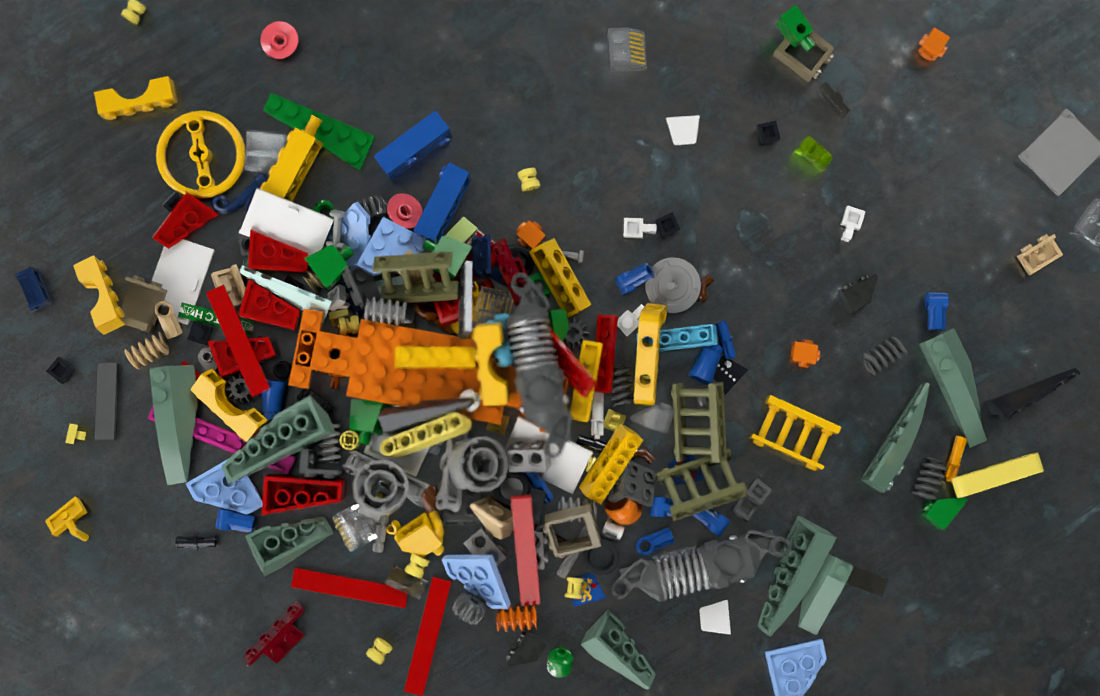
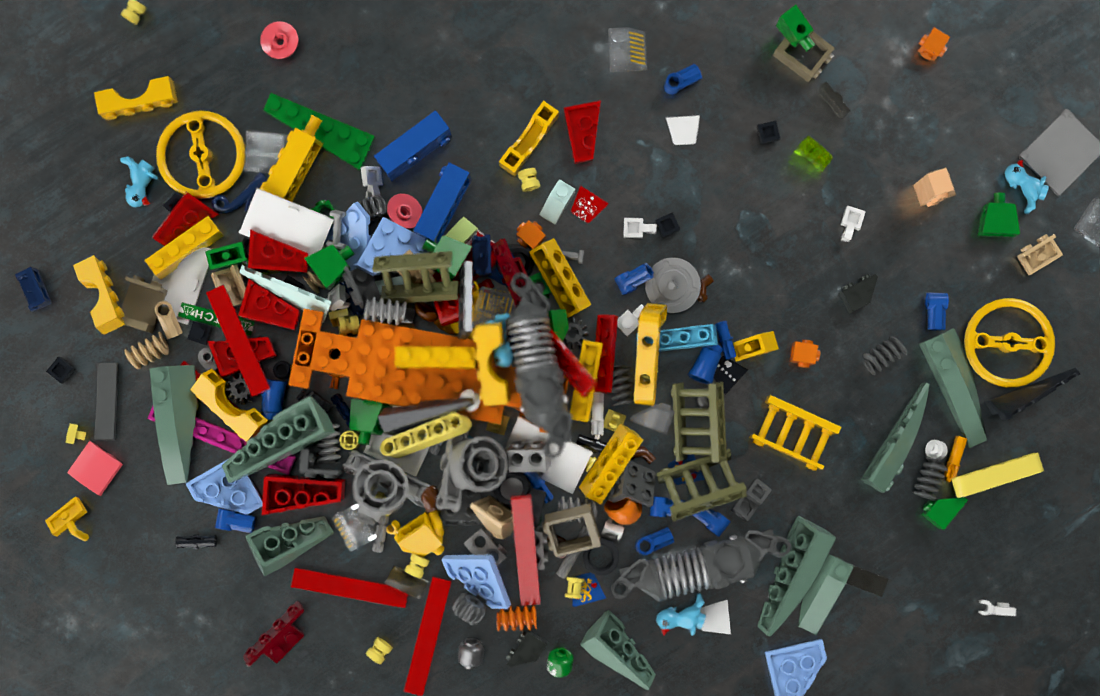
(95, 468): none -> coral slope
(140, 176): none -> medium azure animal
(168, 258): none -> yellow arch
(226, 256): none -> green slope
(342, 408): none -> dark blue axle
(372, 179): none -> white plate
(470, 653): none -> flat silver head
(535, 131): none -> yellow arch
(557, 201): none -> light aqua slope
(582, 129): none -> red wing
(587, 205): none -> red sticker
(683, 79): none -> blue piece
(688, 618): none -> medium azure animal
(755, 345): none -> yellow slope
(934, 188): none -> light nougat wedge
(936, 449): none -> white wheel
(999, 218): none -> green torso
(1001, 609): none -> white plate
(1031, 186): none -> medium azure animal
(1047, 342): none -> yellow piece

